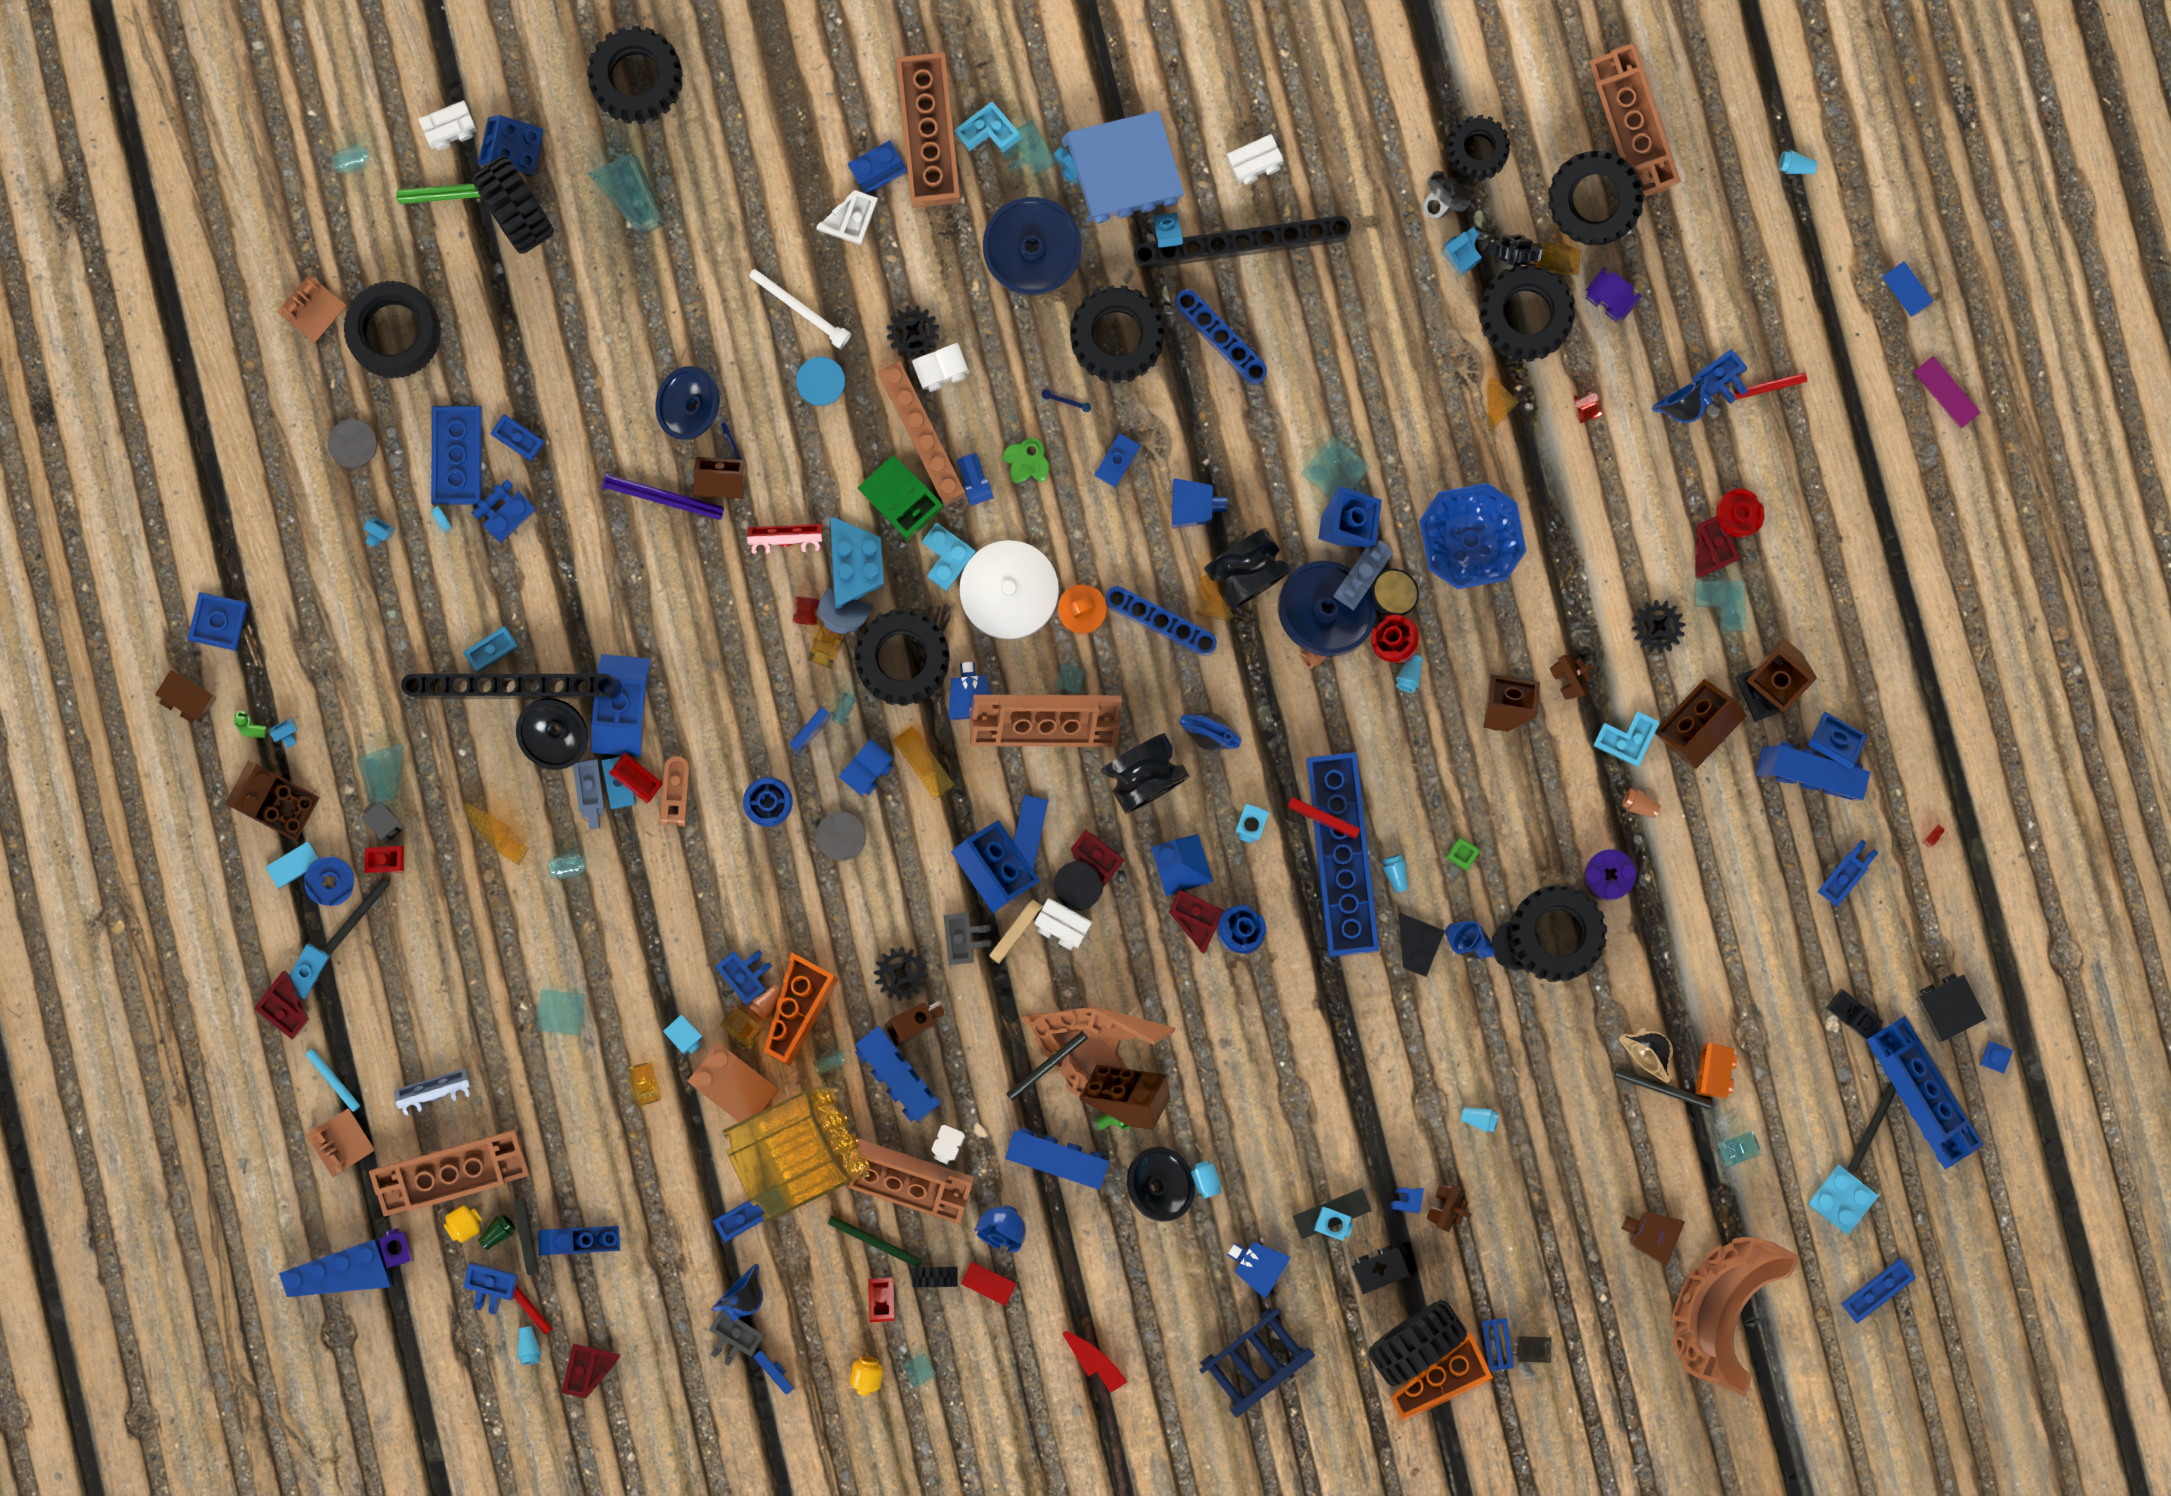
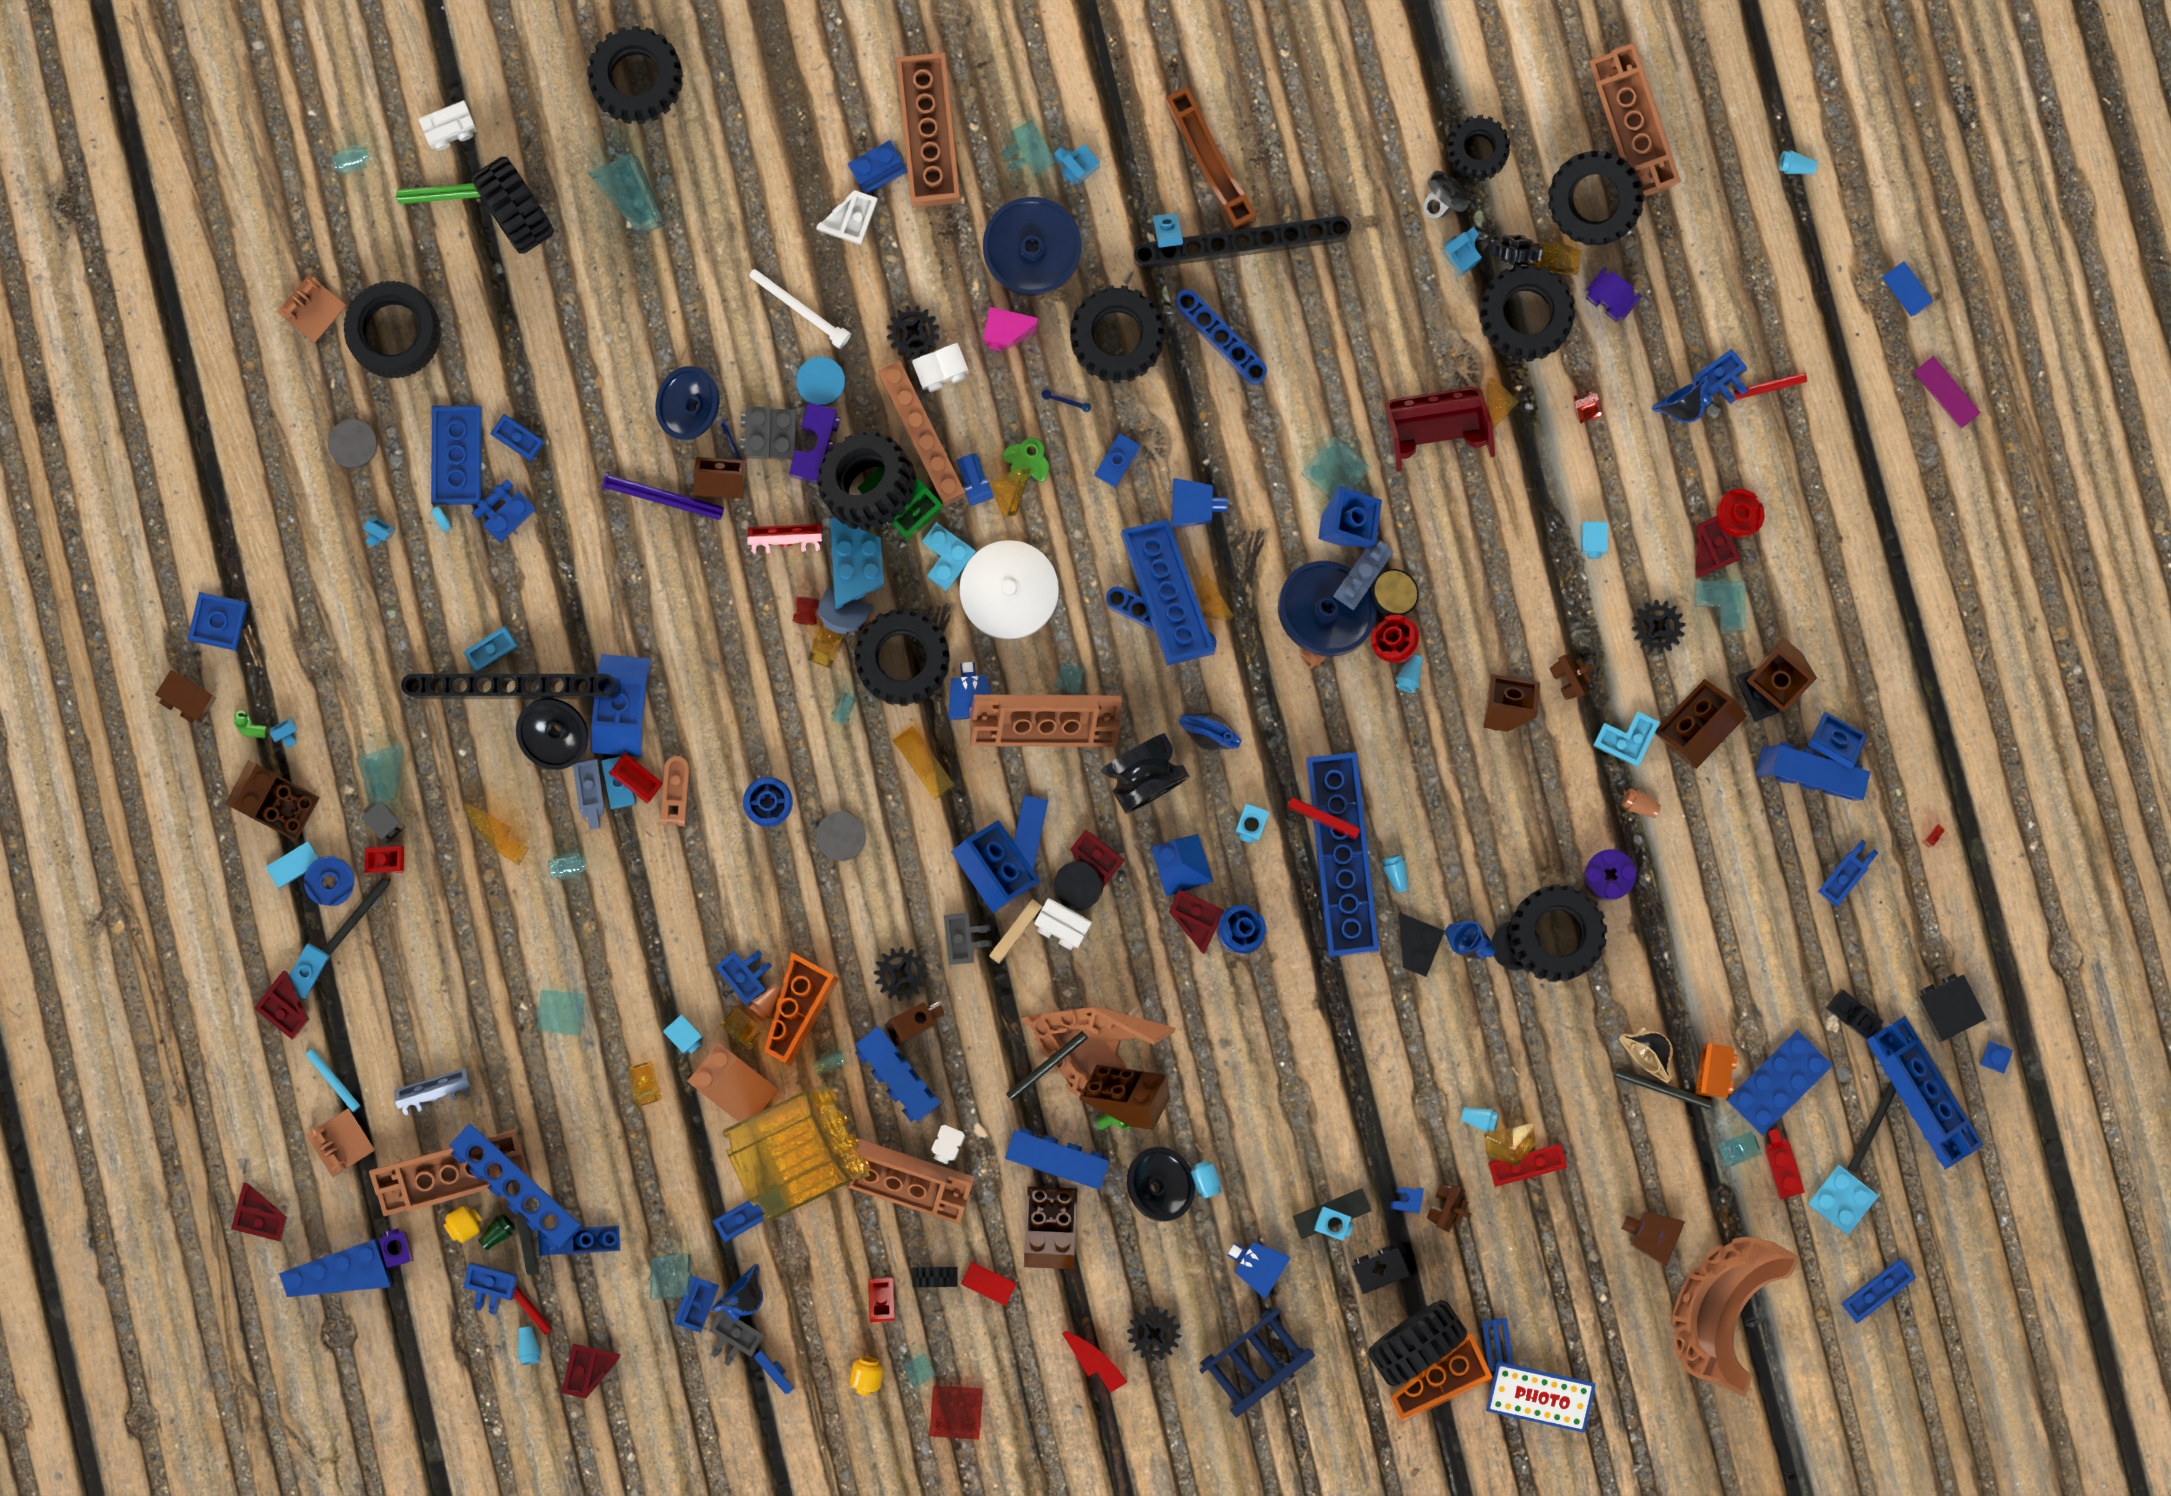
(258, 1215): none -> dark red wing
(512, 139): blue bracket -> none
(566, 1224): none -> blue brick
(670, 1277): none -> clear light blue piece
(696, 1307): none -> blue hinge
(768, 433): none -> dark grey plate
(810, 731): blue tile -> none
(822, 423): none -> dark purple arch
(851, 459): none -> black tyre
(866, 768): blue brick -> none
(874, 1241): dark green bar -> none
(956, 1412): none -> clear red bracket
(988, 123): medium azure plate -> none
(1002, 1227): blue cylinder -> none
(1007, 328): none -> dark pink slope
(1009, 490): none -> clear yellow slope
(1050, 1227): none -> reddish brown slope
(1082, 609): orange tile -> none
(1124, 166): medium blue panel -> none
(1144, 1341): none -> black gear
(1167, 592): none -> blue plate
(1209, 159): none -> dark orange arch
(1248, 568): black piece -> none
(1254, 160): white brick -> none
(1437, 419): none -> dark red windscreen
(1463, 854): bright green tile -> none
(1472, 536): blue rock -> none
(1510, 1144): none -> clear yellow slope
(1532, 1349): clear smoke slope -> none
(1534, 1164): none -> red tile
(1540, 1396): none -> tile
(1594, 539): none -> medium azure brick
(1779, 1082): none -> blue plate
(1783, 1166): none -> red hinge

